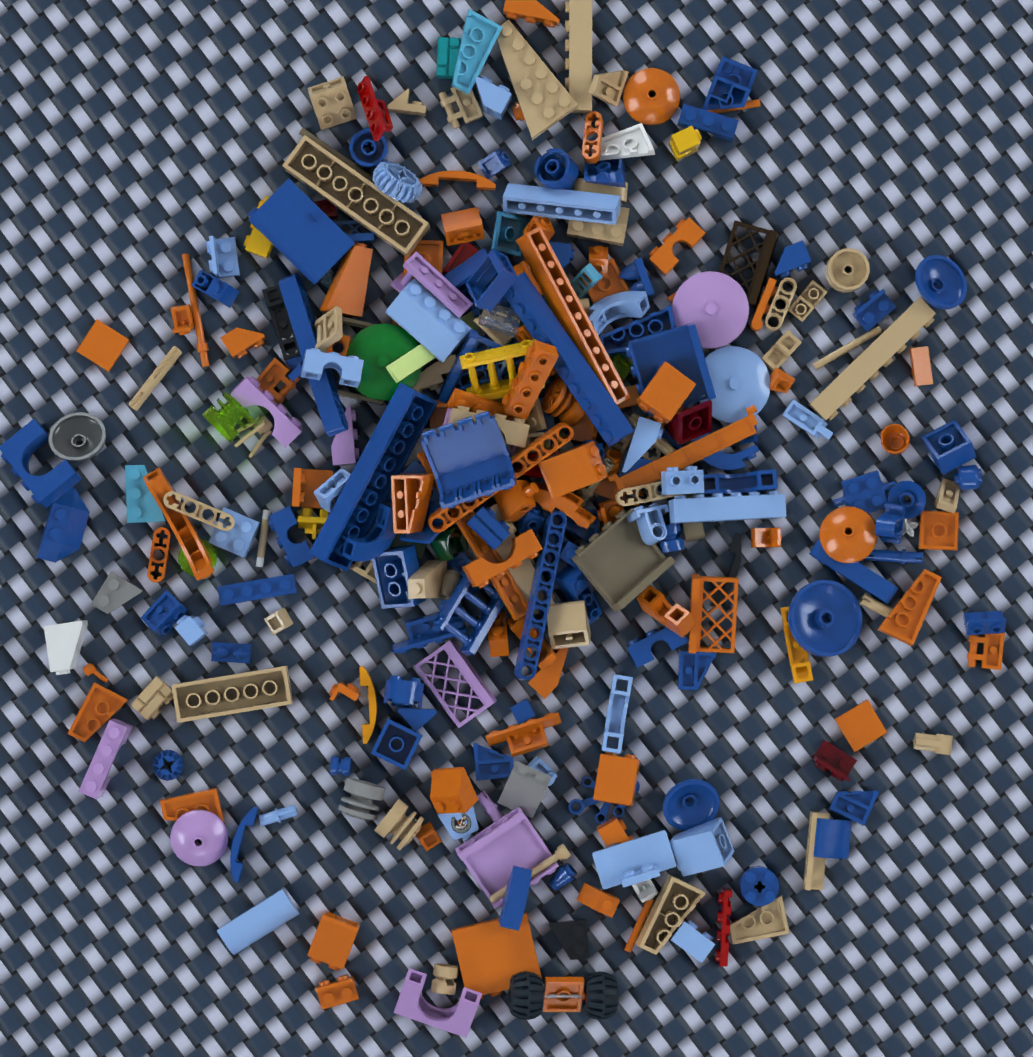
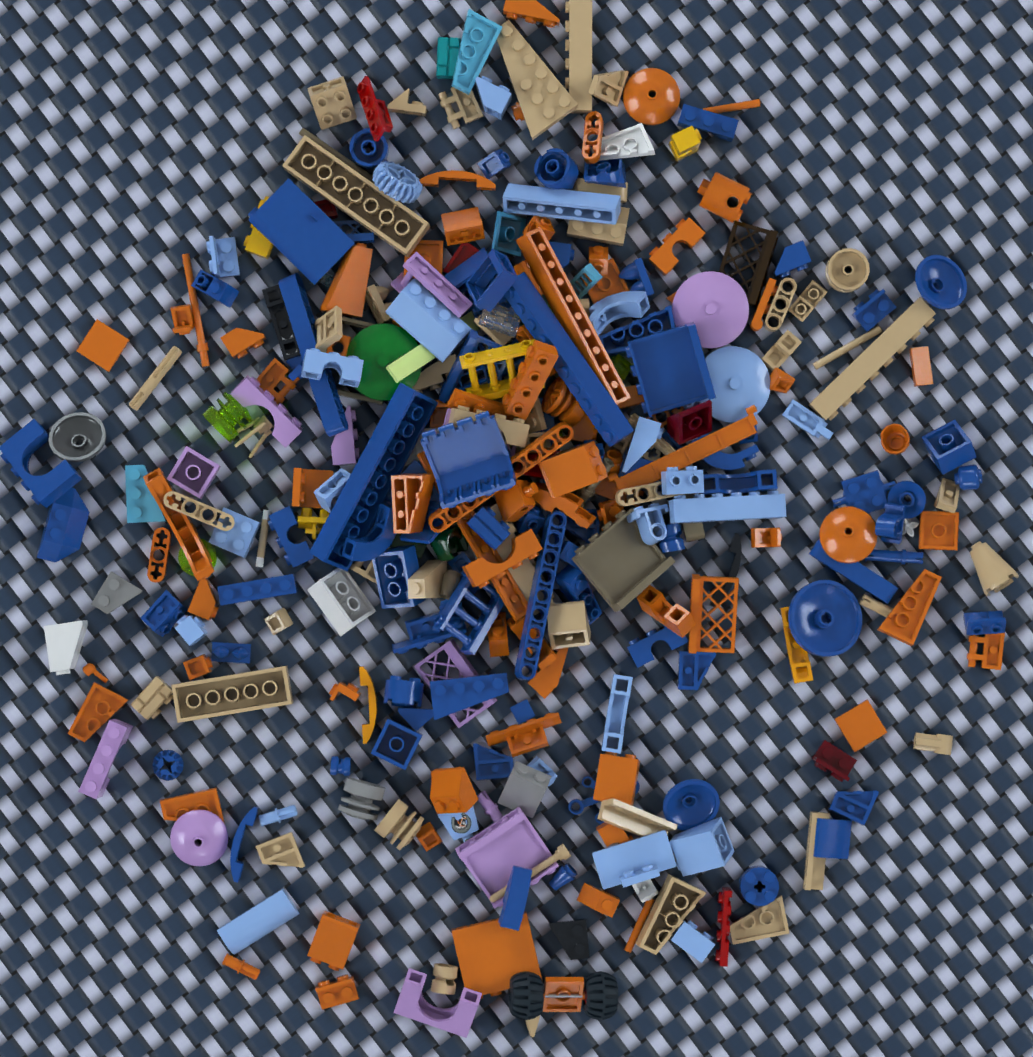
(193, 472): none -> lavender brick
(198, 666): none -> orange bracket
(204, 601): none -> orange slope
(241, 966): none -> orange axle
(281, 851): none -> tan wing
(341, 600): none -> white slope
(374, 298): none -> tan tile
(460, 693): none -> blue wedge
(532, 1025): none -> tan slope
(632, 818): none -> tan fence
(665, 393): orange panel -> none
(717, 193): none -> orange cylinder
(730, 85): blue slope -> none
(991, 568): none -> tan cone

